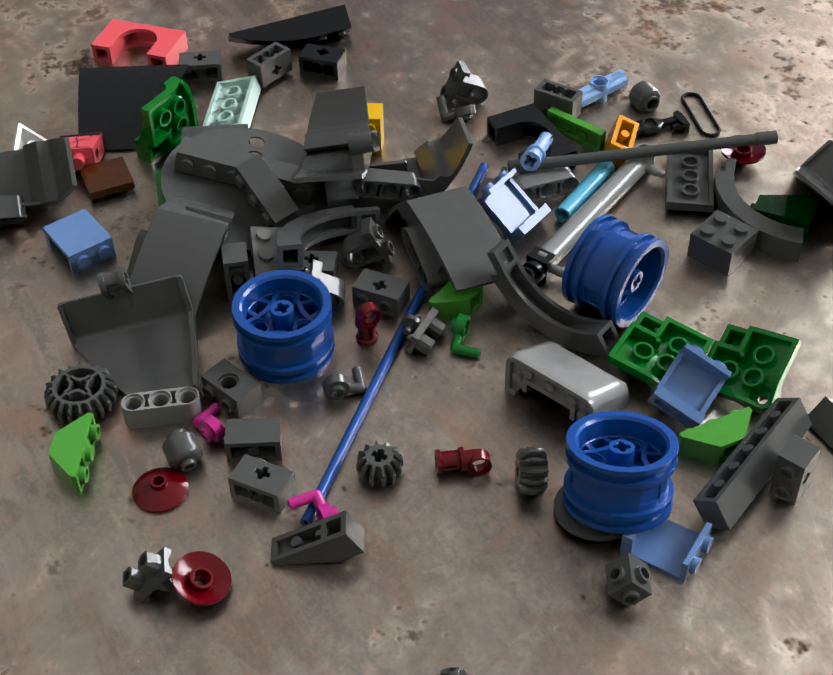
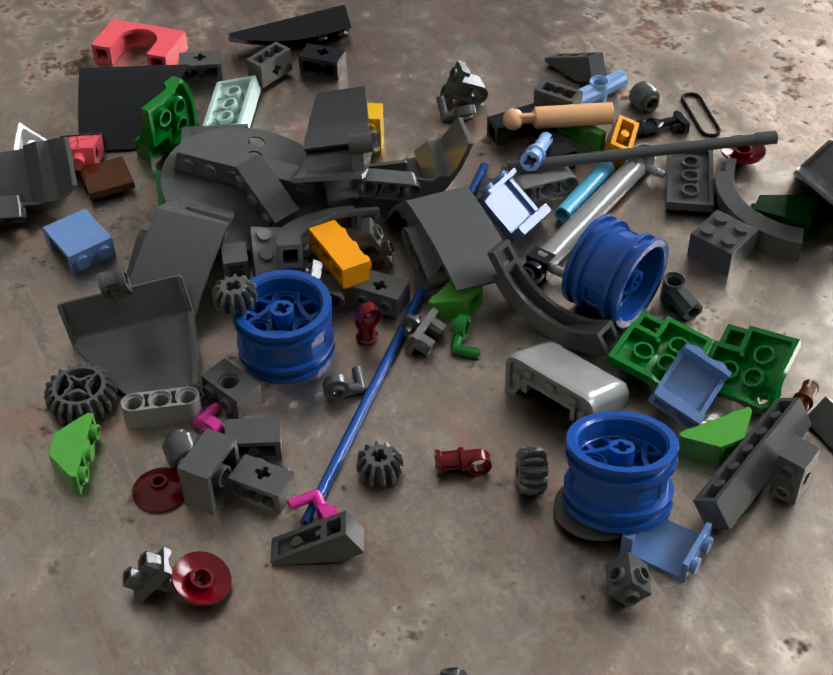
(207, 469): none -> dark grey brick
(234, 295): none -> dark grey gear
(339, 254): none -> light orange brick
(561, 116): none -> light nougat piece
(579, 65): none -> dark grey slope
(678, 295): none -> dark grey piece
(807, 393): none -> reddish brown axle

